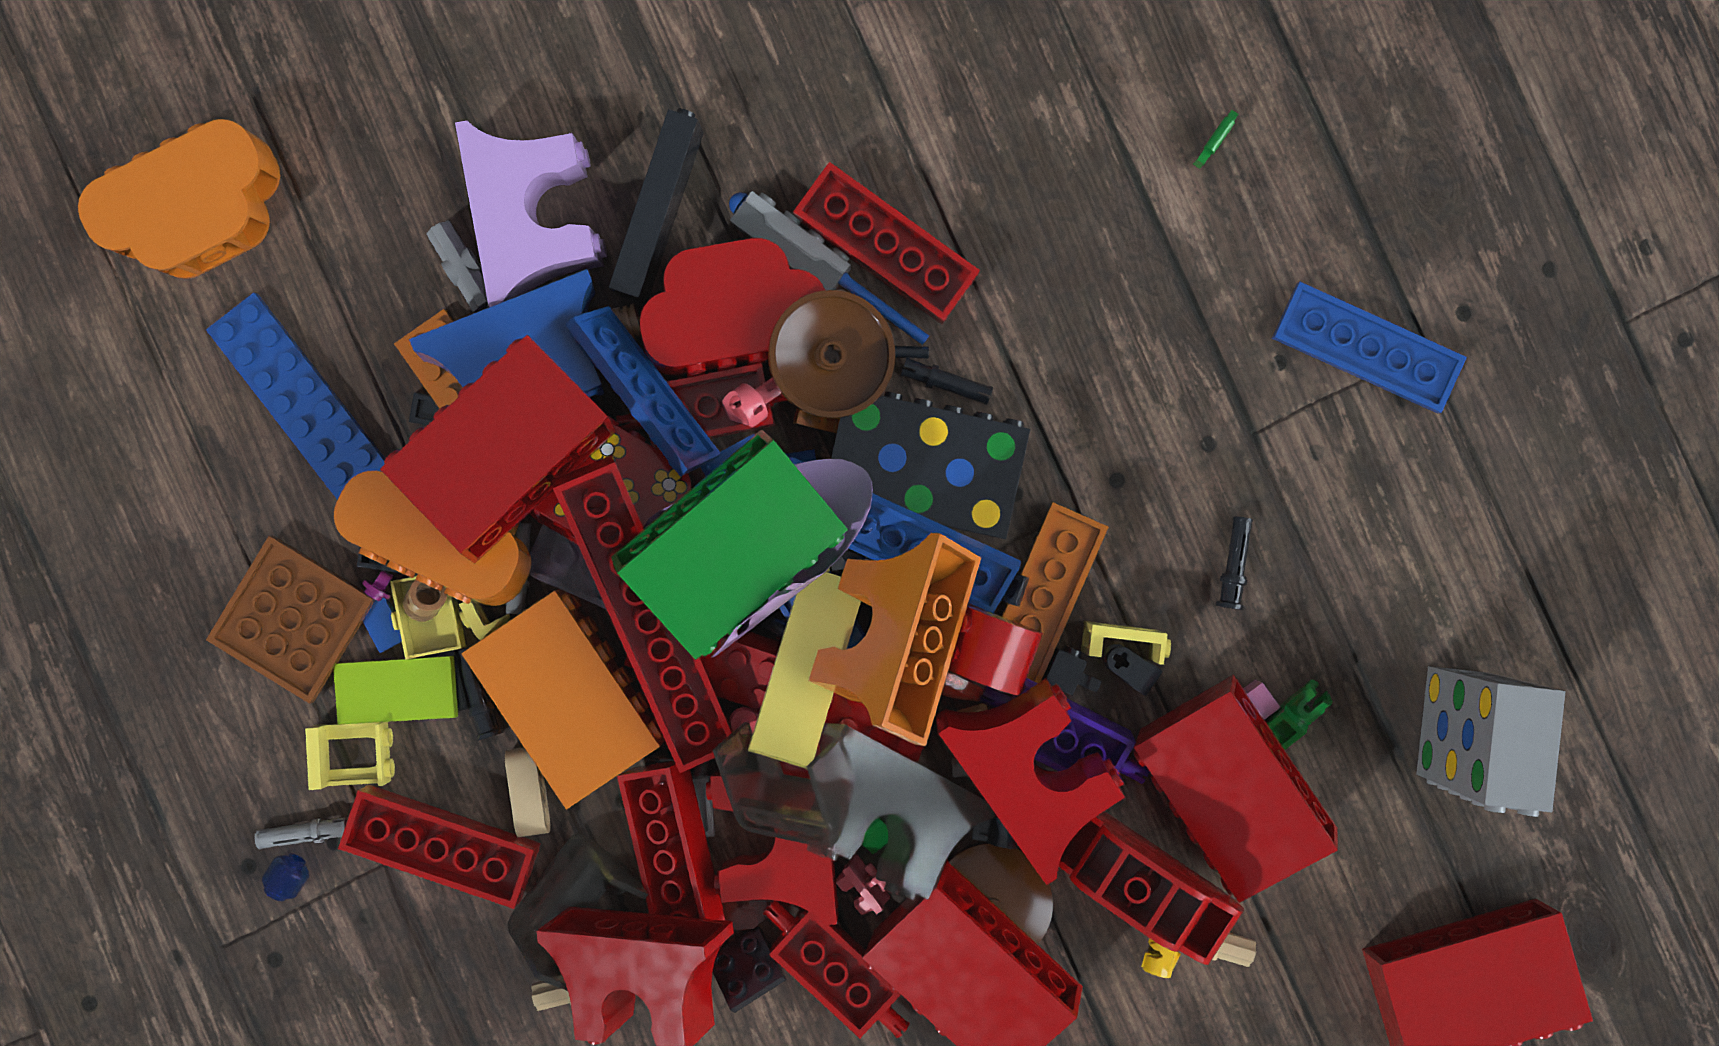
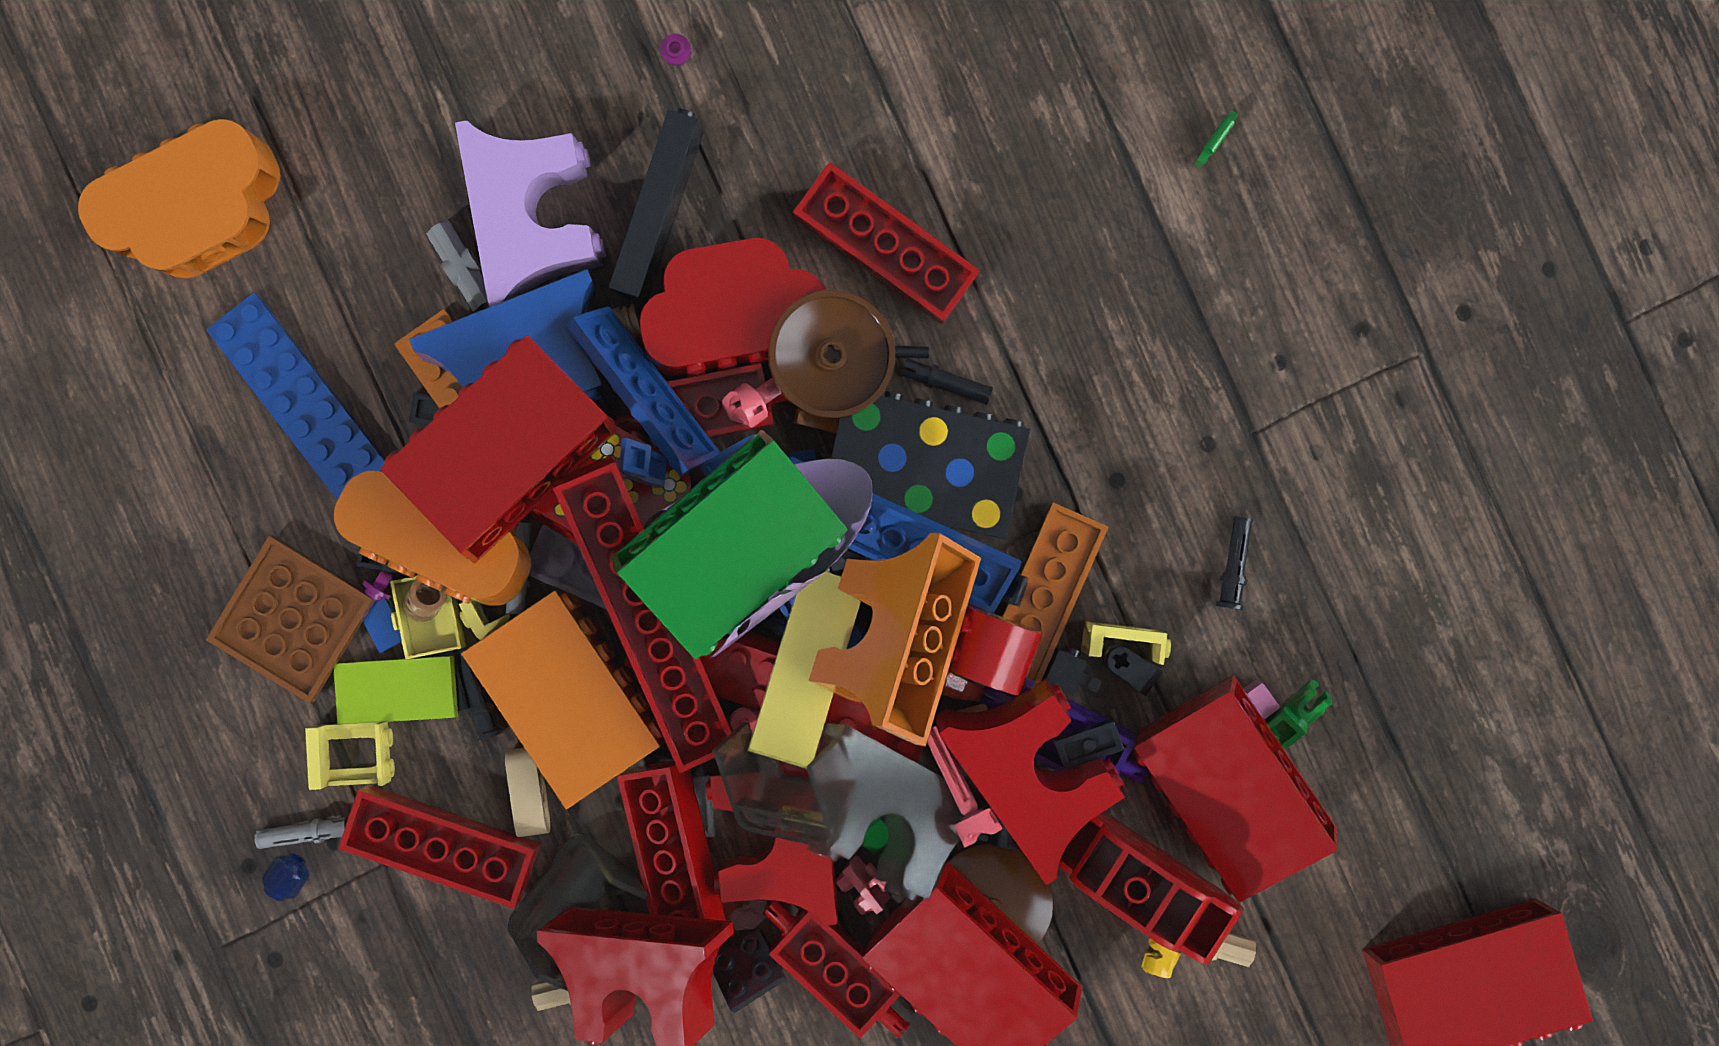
(642, 464): none -> blue slope
(675, 49): none -> magenta plate
(805, 251): piece -> none
(974, 820): none -> coral piece
(1088, 743): none -> black plate
(1369, 347): blue plate -> none
(1491, 739): light grey brick -> none

